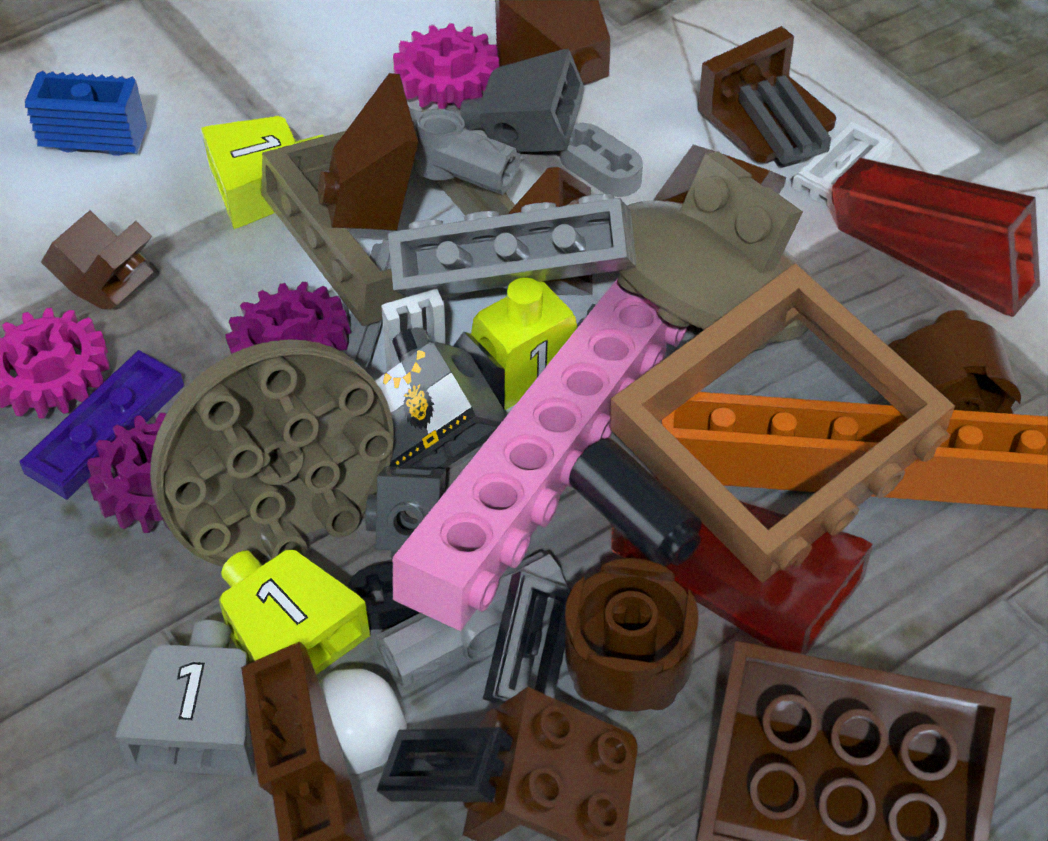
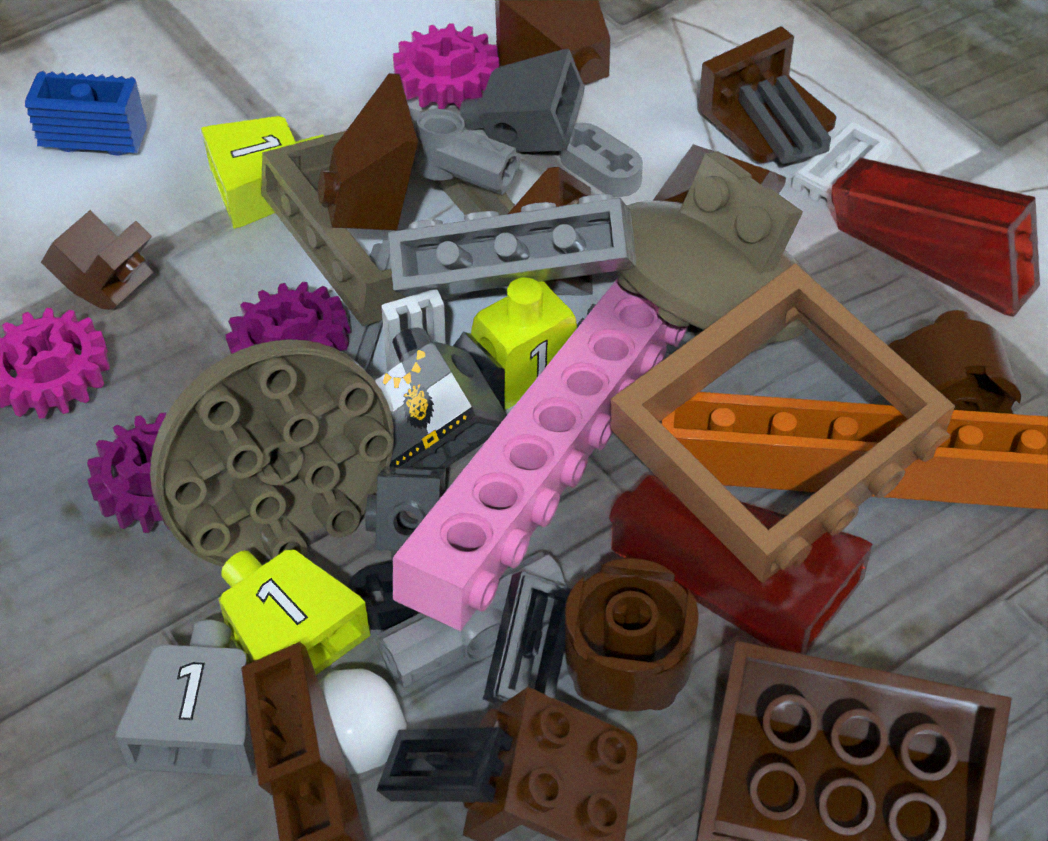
(132, 390): dark purple tile -> none
(636, 503): black brick -> none

